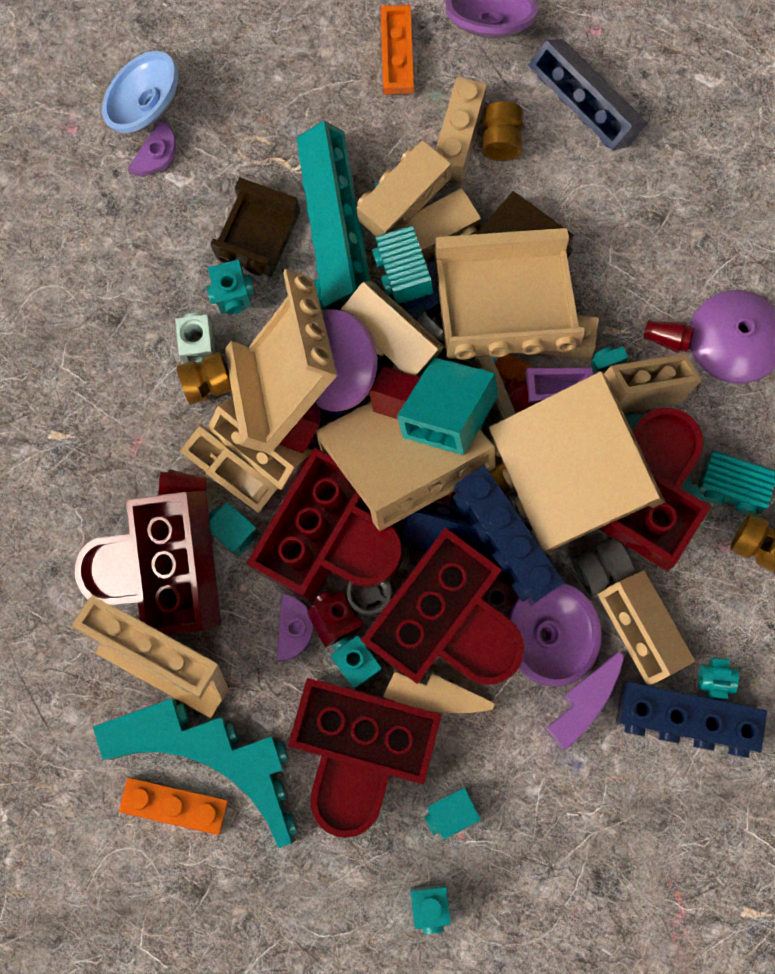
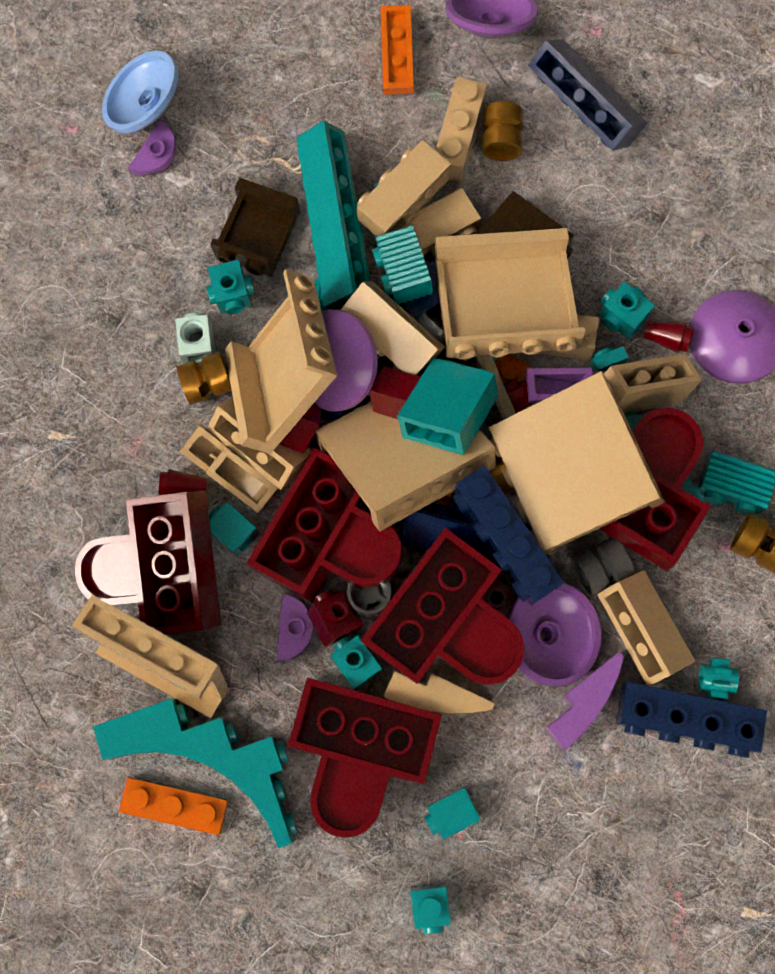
(625, 309): none -> teal brick

